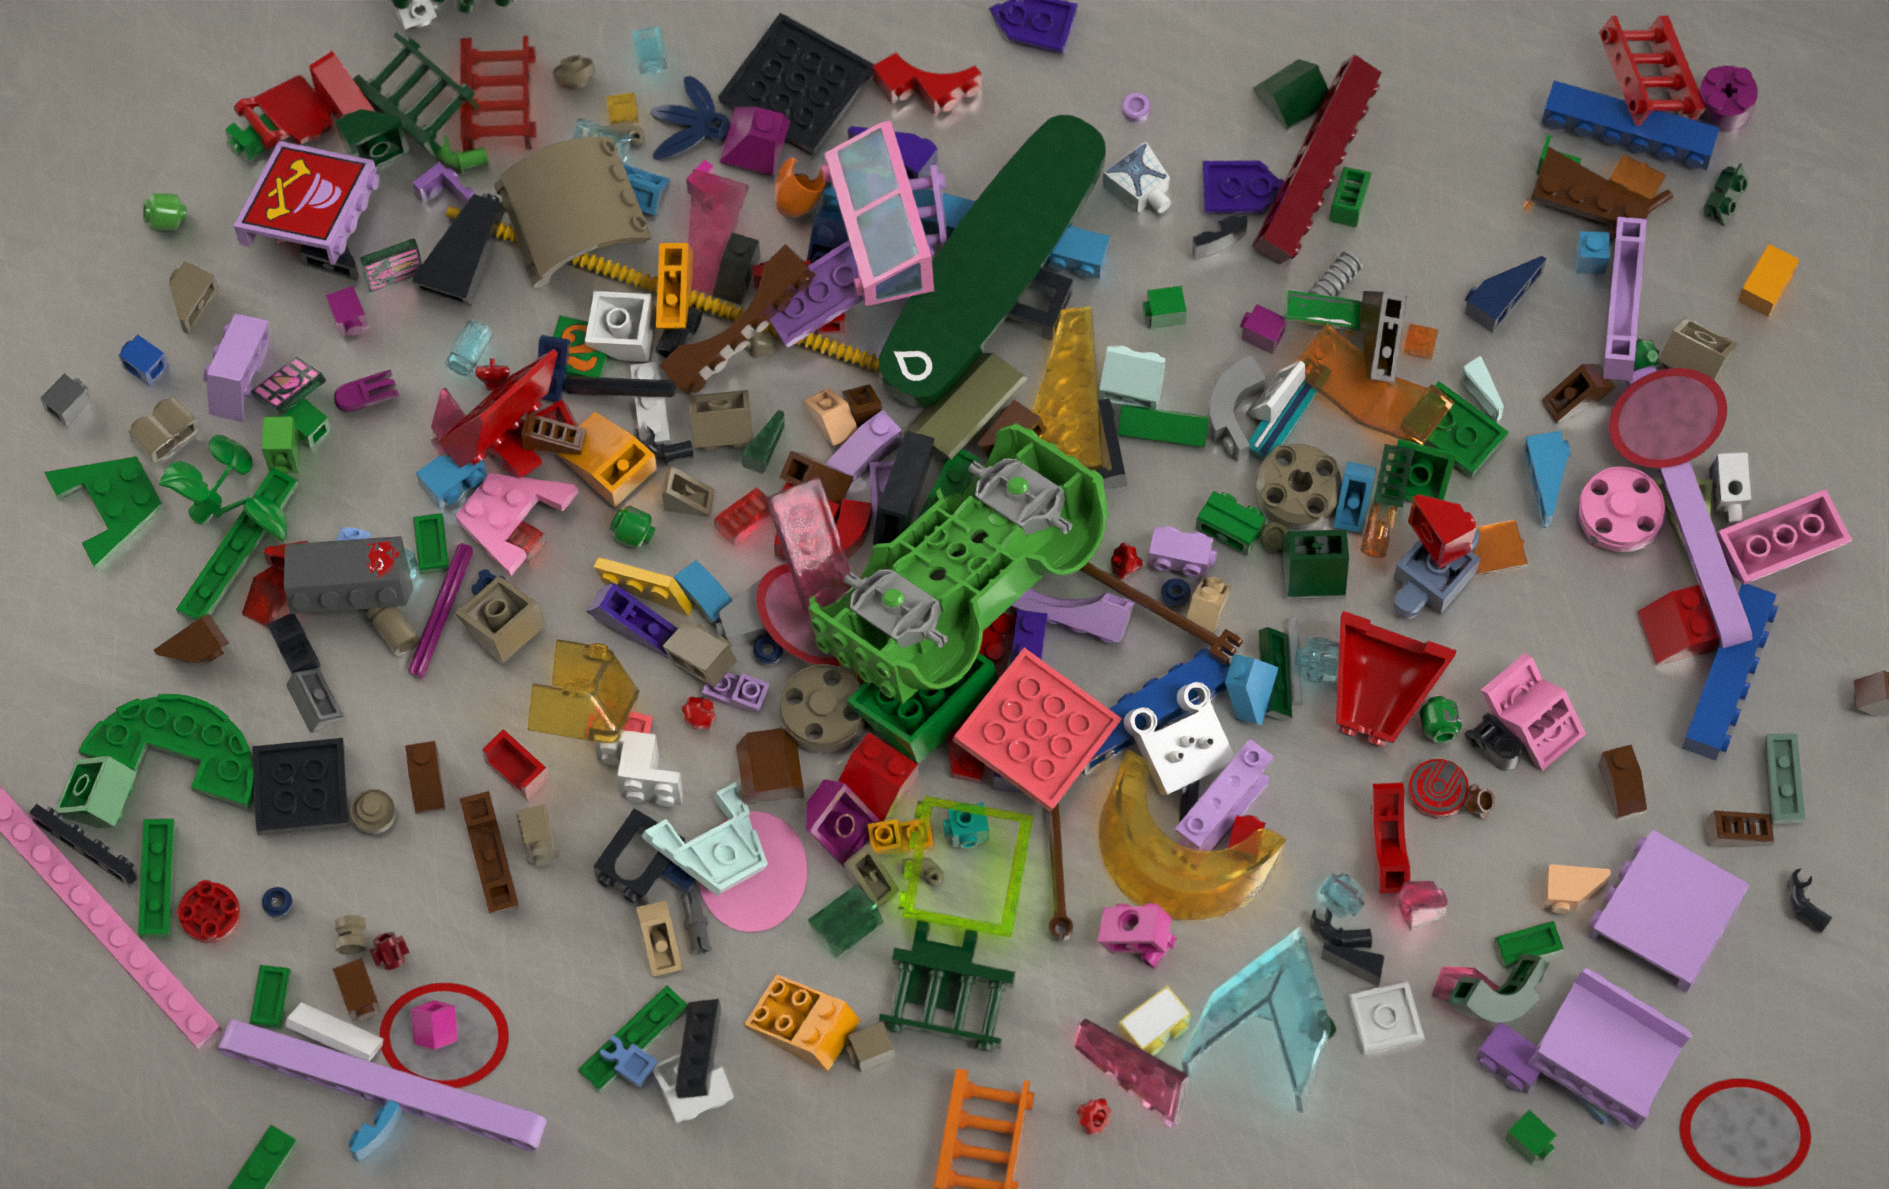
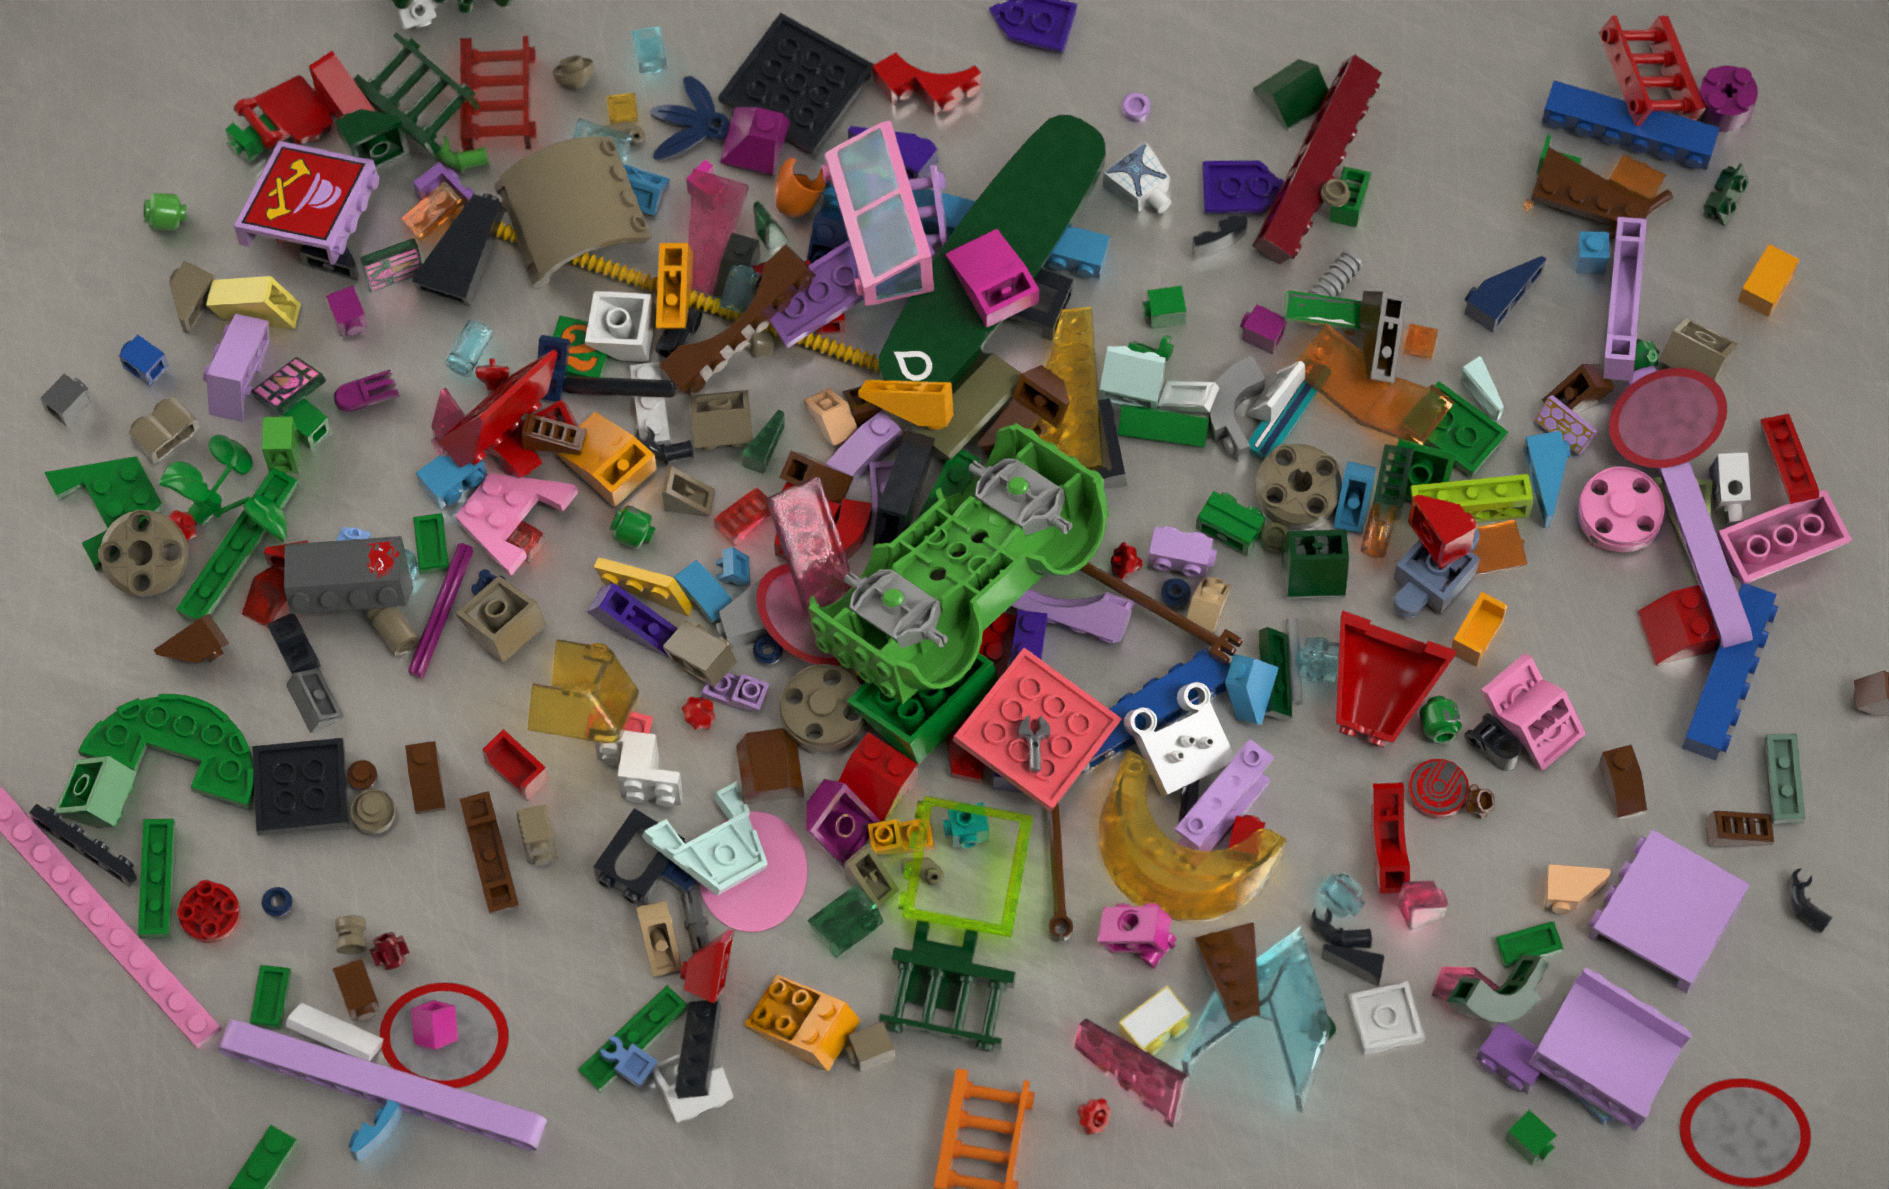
(144, 553): none -> dark tan piece
(185, 523): none -> red piece
(254, 298): none -> light yellow slope
(362, 775): none -> reddish brown plate
(432, 210): none -> clear orange plate
(708, 968): none -> red slope
(735, 567): none -> dark azure tile
(740, 288): none -> clear light blue brick
(768, 228): none -> clear green slope
(914, 401): none -> light orange slope
(993, 277): none -> dark pink slope
(1034, 741): none -> flat silver bar
(1043, 394): none -> reddish brown slope
(1165, 348): none -> green bracket
(1188, 396): none -> white tile
(1233, 969): none -> reddish brown wing
(1335, 193): none -> dark tan plate
(1479, 628): none -> light orange panel
(1483, 494): none -> lime fence
(1558, 417): none -> lavender tile
(1789, 458): none -> red plate

